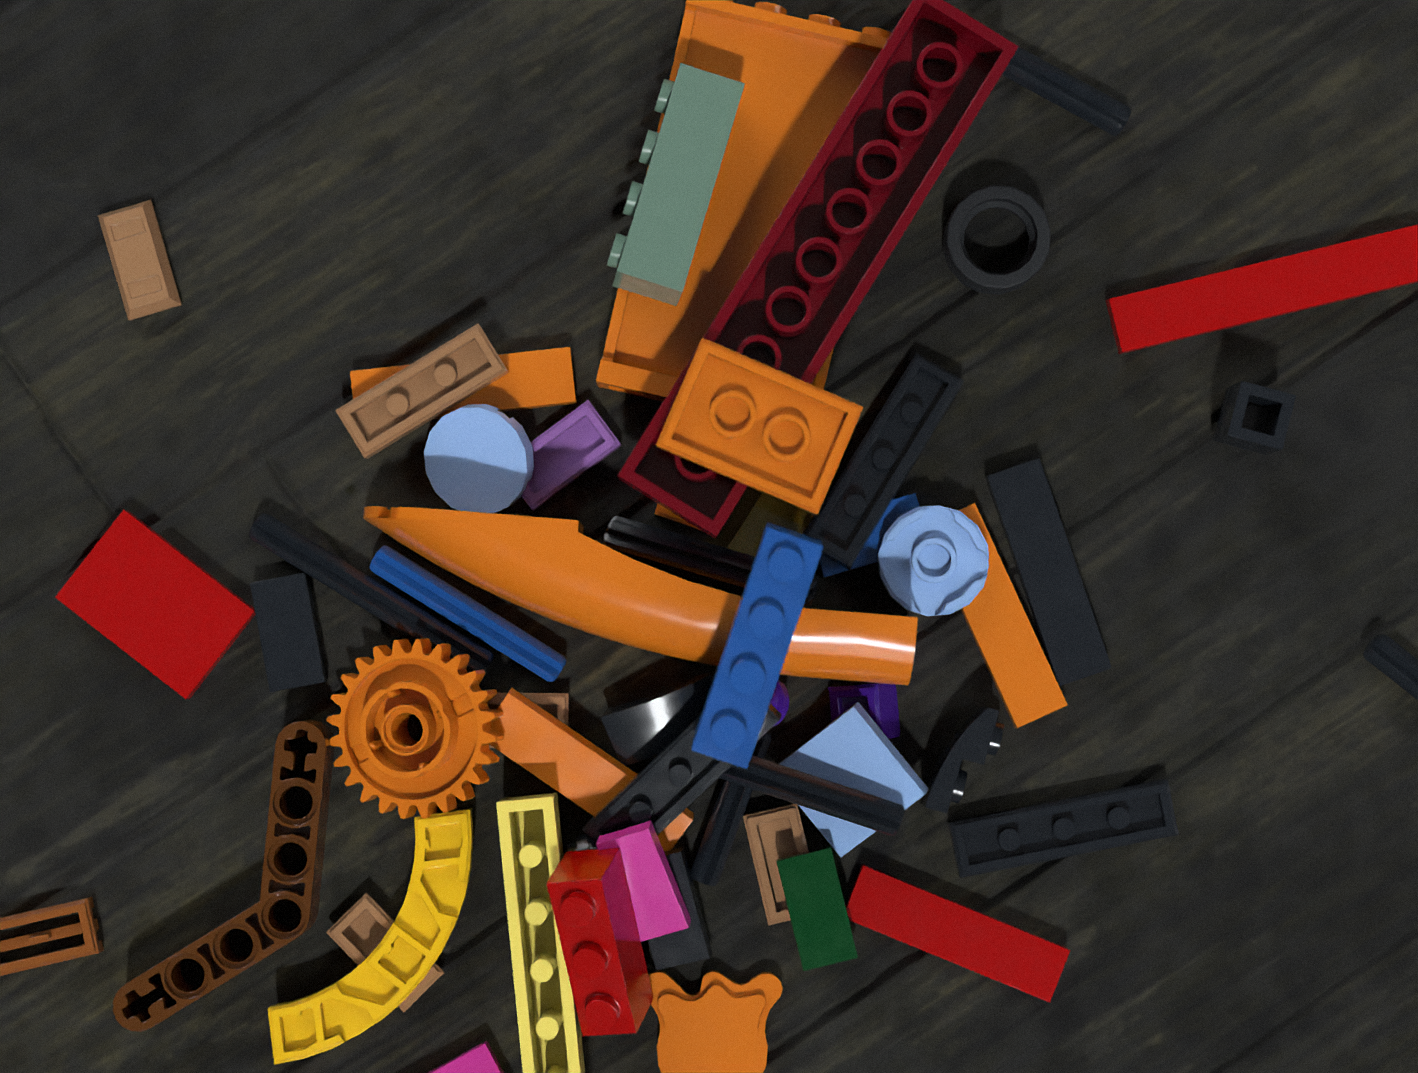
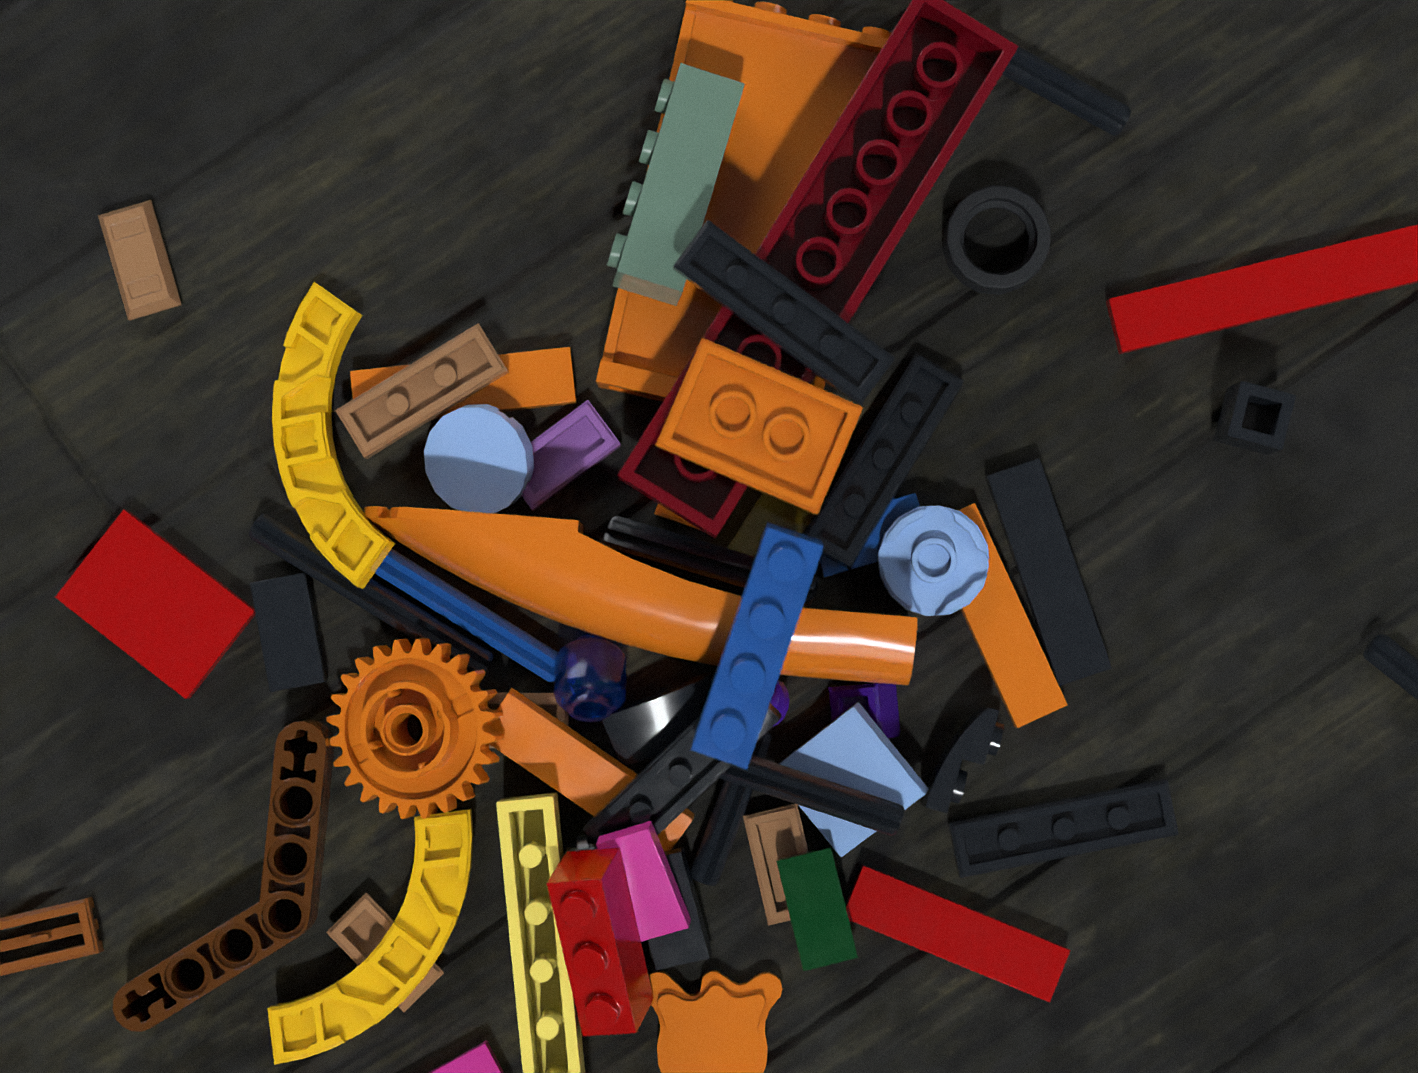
(306, 442): none -> yellow tile
(590, 678): none -> clear blue head
(783, 313): none -> black tile

